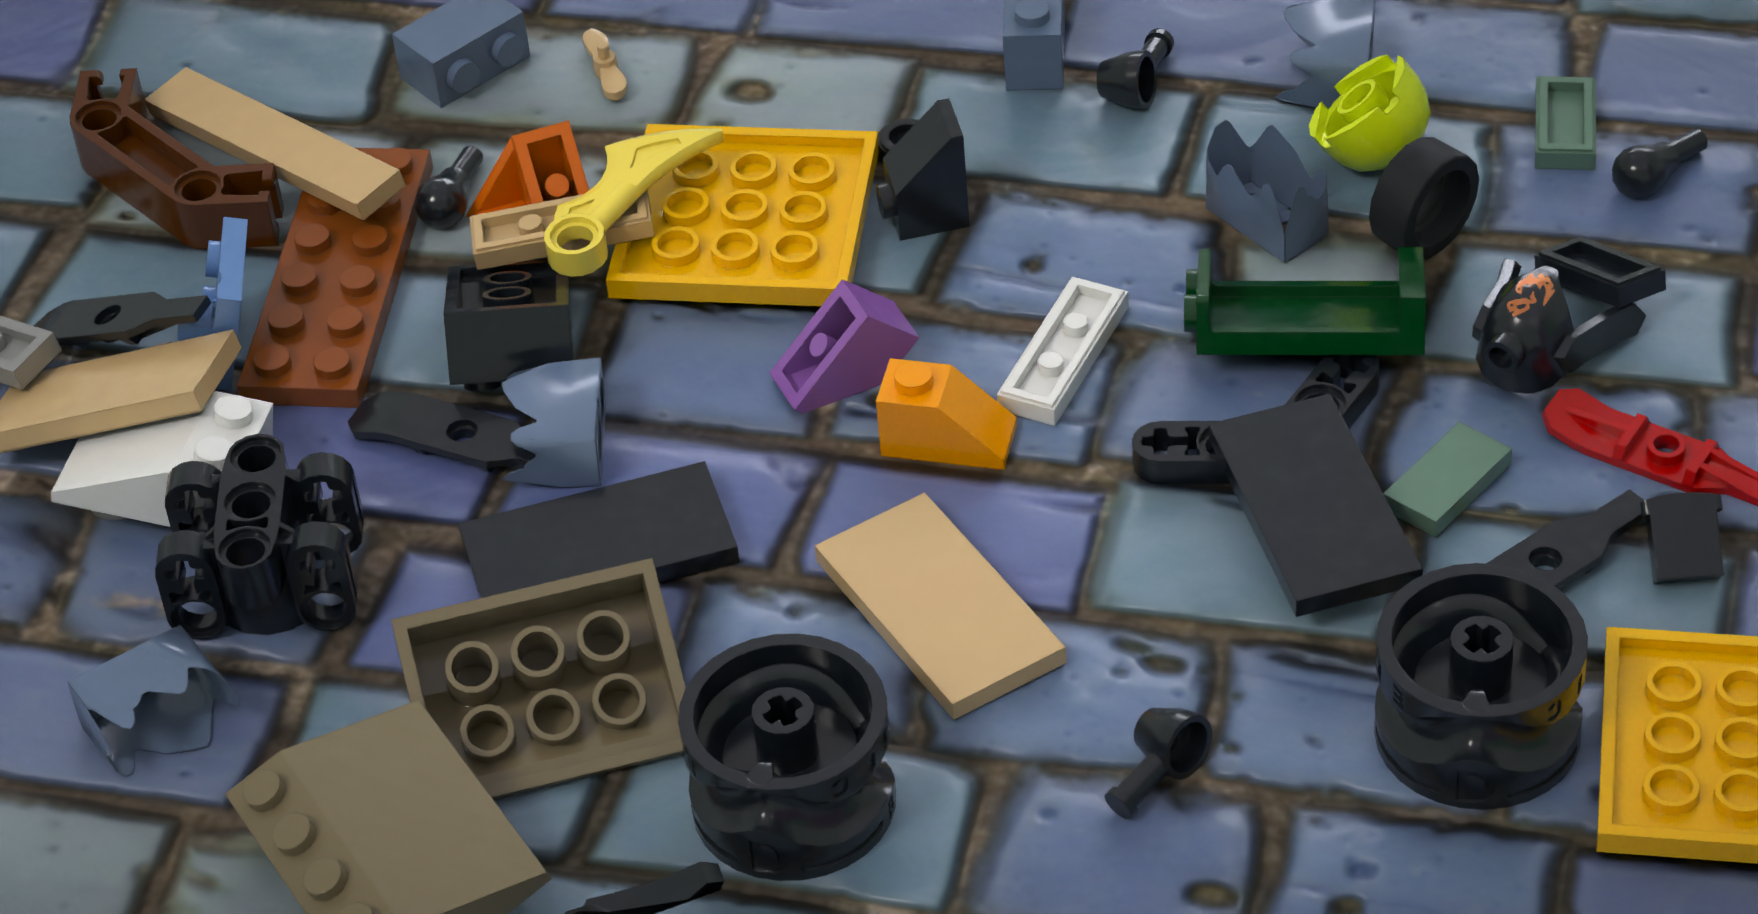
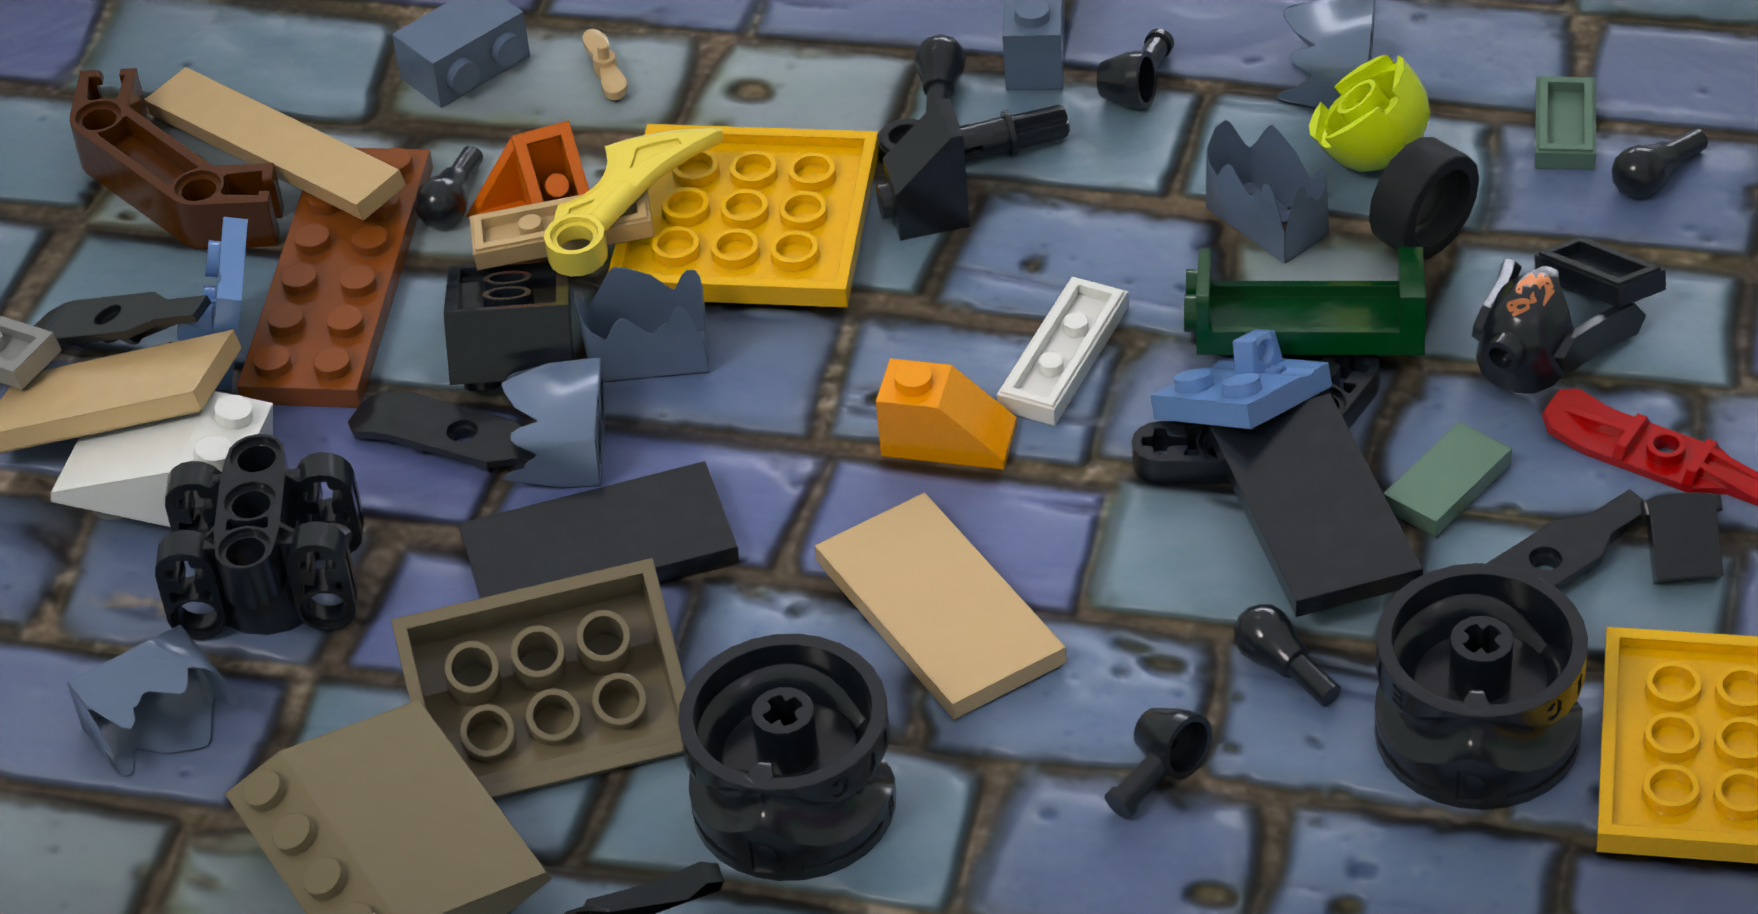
(645, 326): none -> sand blue piece
(843, 348): medium lavender slope -> none
(939, 66): none -> black piece
(1014, 132): none -> black axle
(1242, 386): none -> medium blue hinge
(1271, 640): none -> black piece

